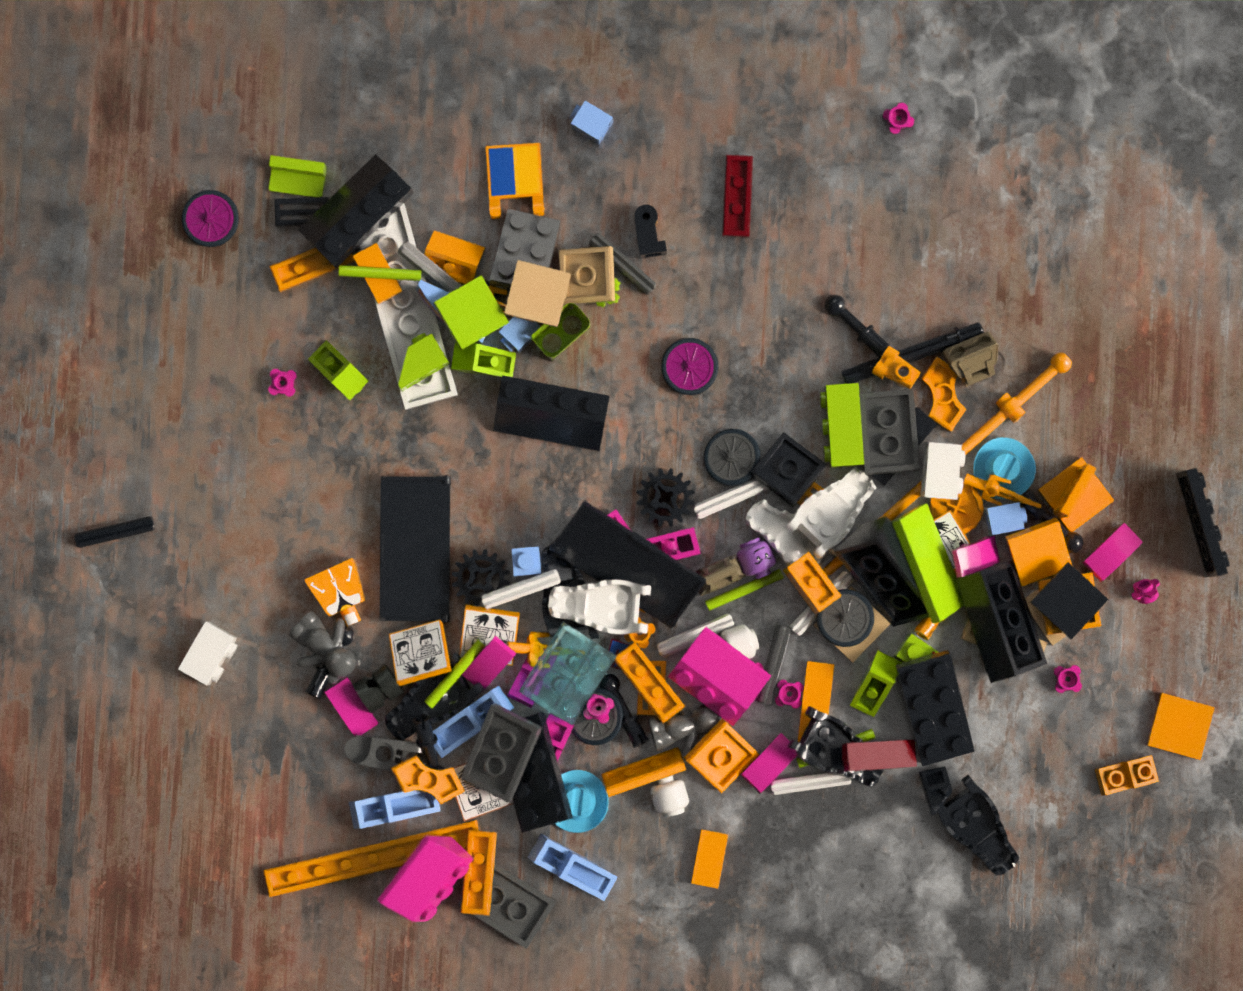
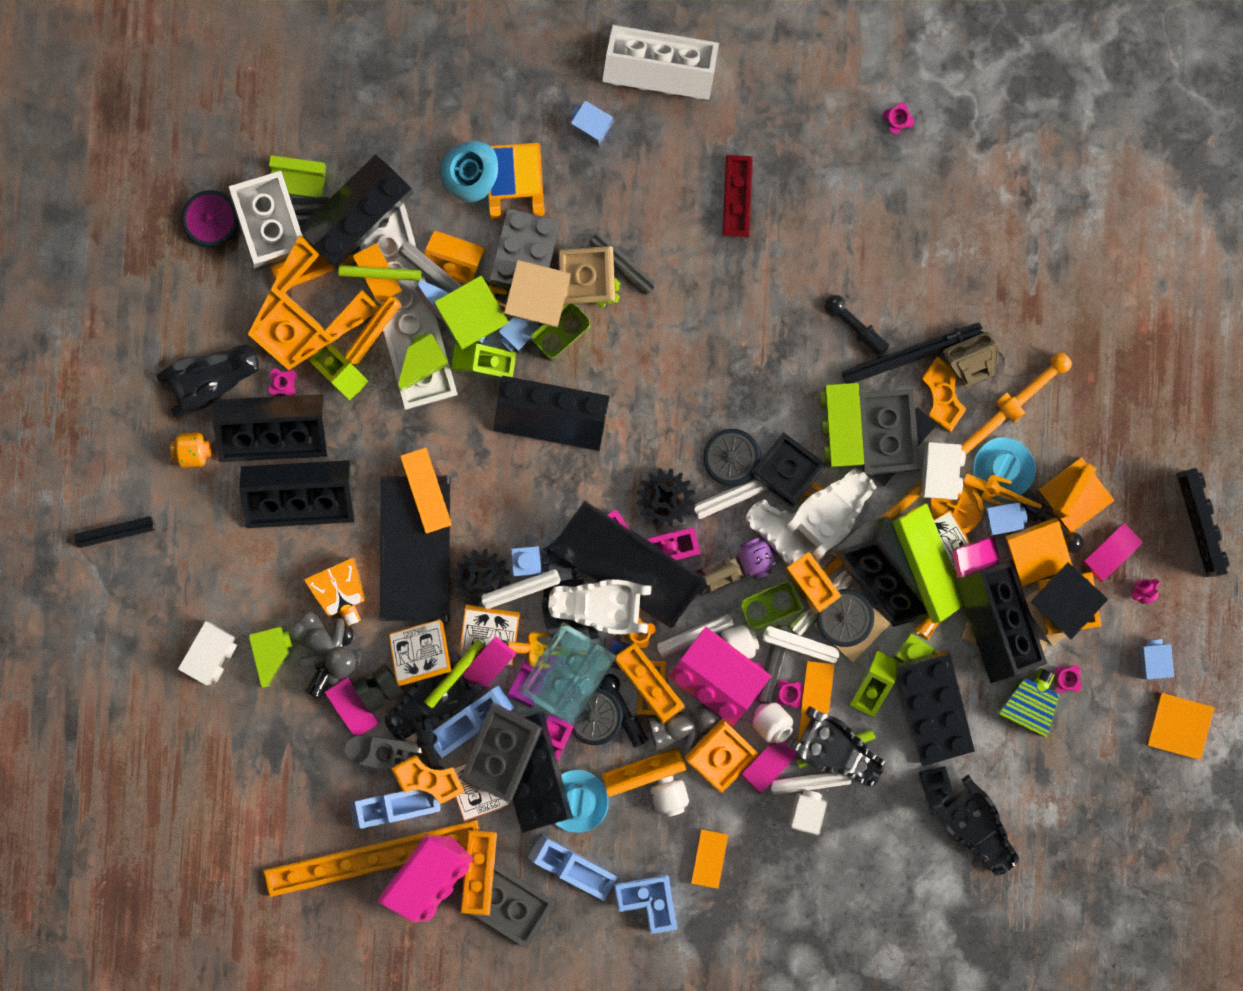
(190, 450): none -> light orange head
(207, 377): none -> black animal
(265, 218): none -> white slope
(270, 428): none -> black slope
(270, 652): none -> lime slope
(288, 329): none -> light orange wing
(297, 494): none -> black slope
(372, 330): none -> light orange axle
(426, 490): none -> light orange tile
(469, 170): none -> medium azure hat
(598, 701): dark pink plate -> none
(645, 226): black leg -> none
(654, 895): none -> light blue brick
(660, 62): none -> white slope
(689, 366): magenta wheel -> none
(744, 589): lime bar -> none
(770, 609): none -> lime piece
(772, 723): none -> white head
(800, 644): none -> white axle
(808, 811): none -> white brick
(879, 755): tile -> none
(890, 365): light orange plate -> none
(1031, 703): none -> torso
(1126, 775): light orange slope -> none
(1156, 660): none -> light blue brick

